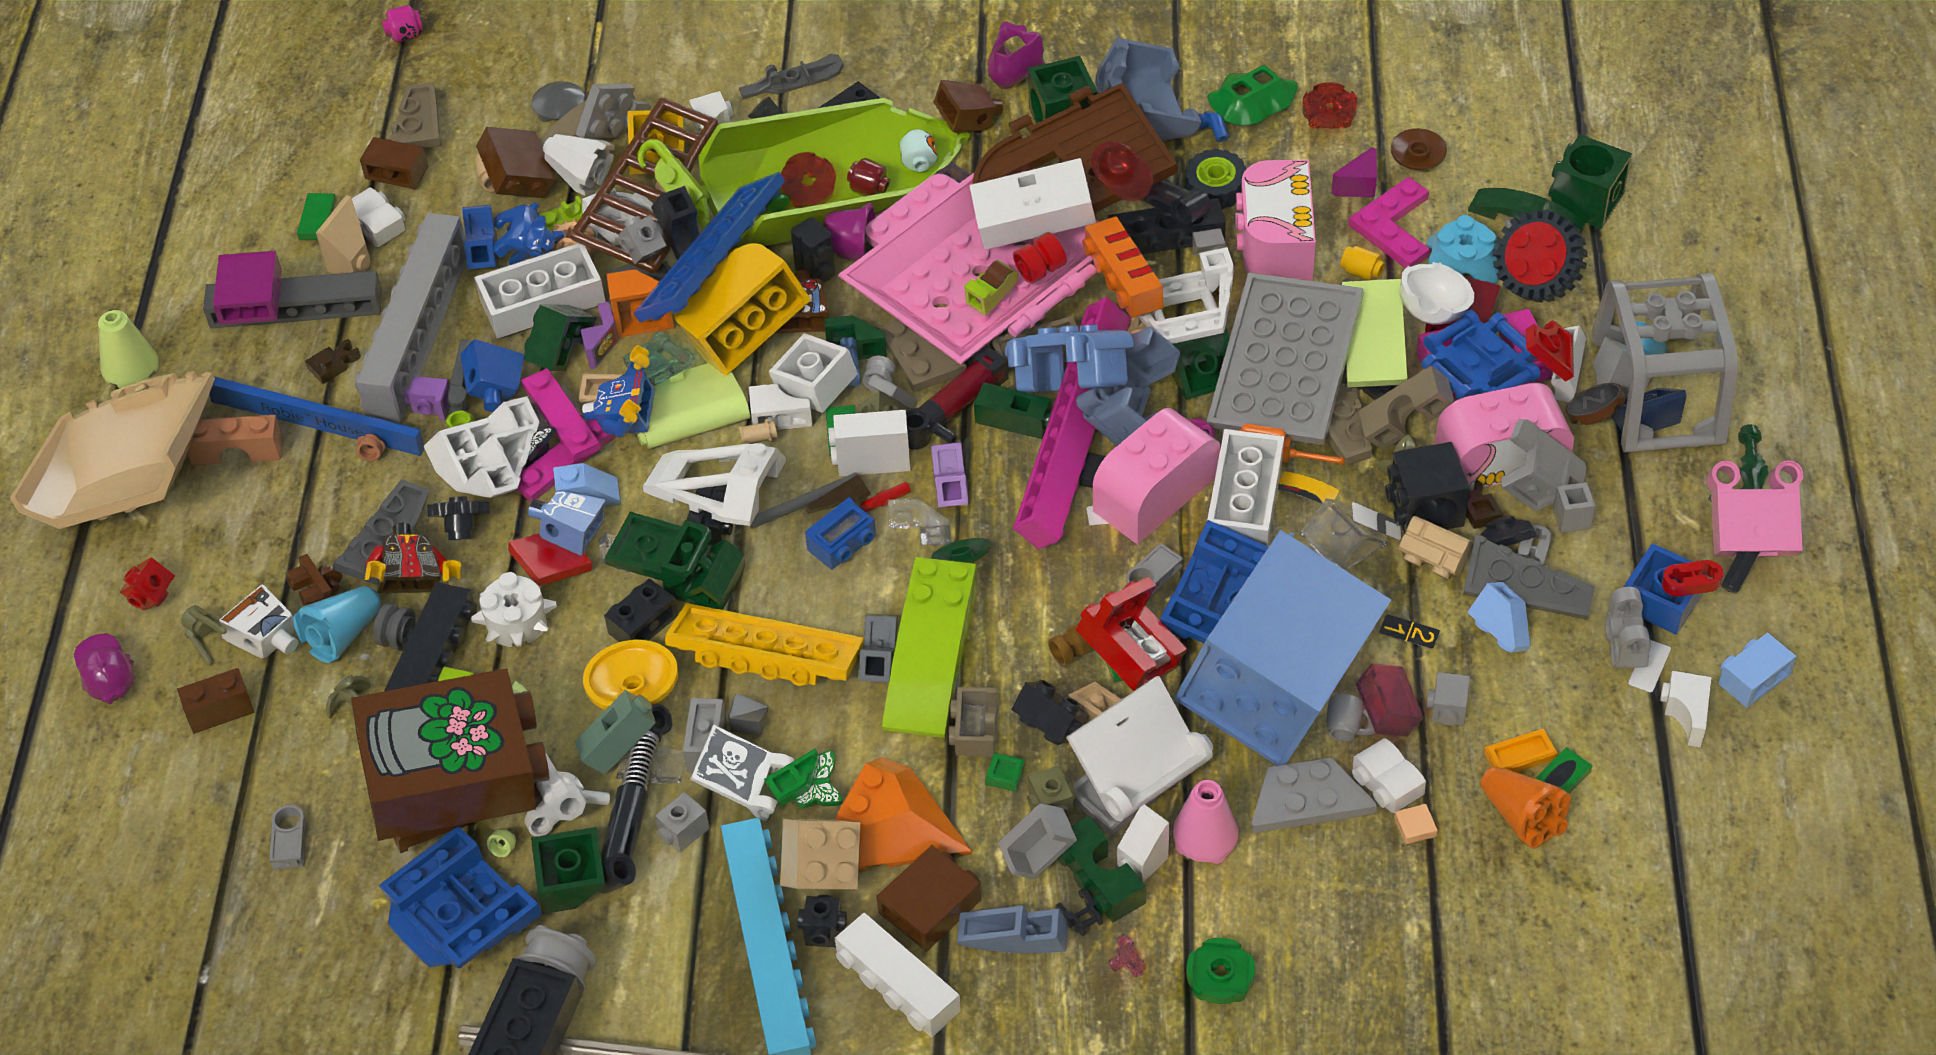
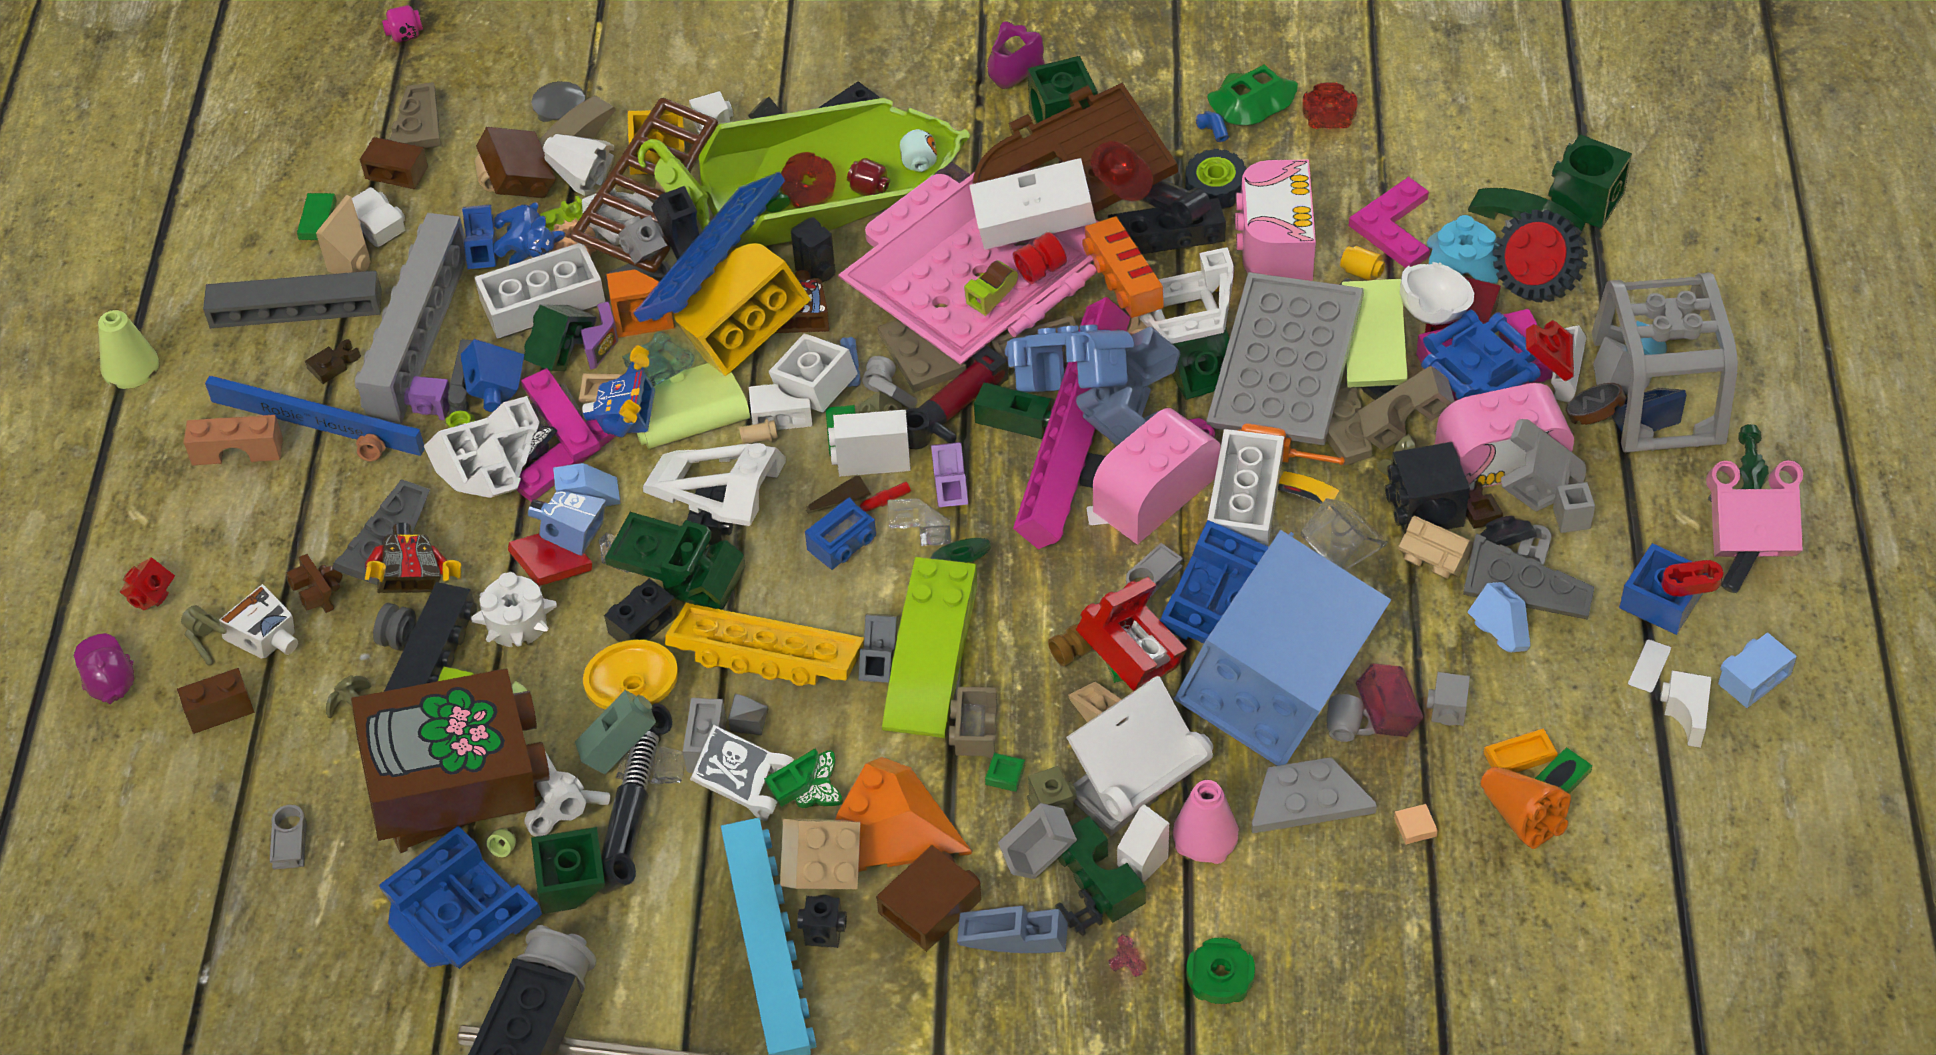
(114, 452): tan windscreen -> none
(247, 287): magenta brick -> none
(336, 621): medium azure cone -> none
(459, 516): black plant -> none
(608, 110): light grey plate -> none
(681, 822): light grey brick -> none
(794, 77): dark grey piece -> none
(796, 503): dark grey bar -> none
(849, 231): magenta piece -> none
(868, 339): dark green slope -> none
(897, 975): white brick -> none
(966, 106): reddish brown torso -> none
(1049, 711): black brick -> none
(1147, 76): sand blue windscreen -> none
(1207, 241): light grey slope -> none
(1357, 177): magenta slope -> none
(1375, 521): white sticker -> none
(1388, 775): white brick -> none
(1409, 631): black sticker -> none
(1418, 149): reddish brown dish -> none
(1625, 630): light grey piece -> none

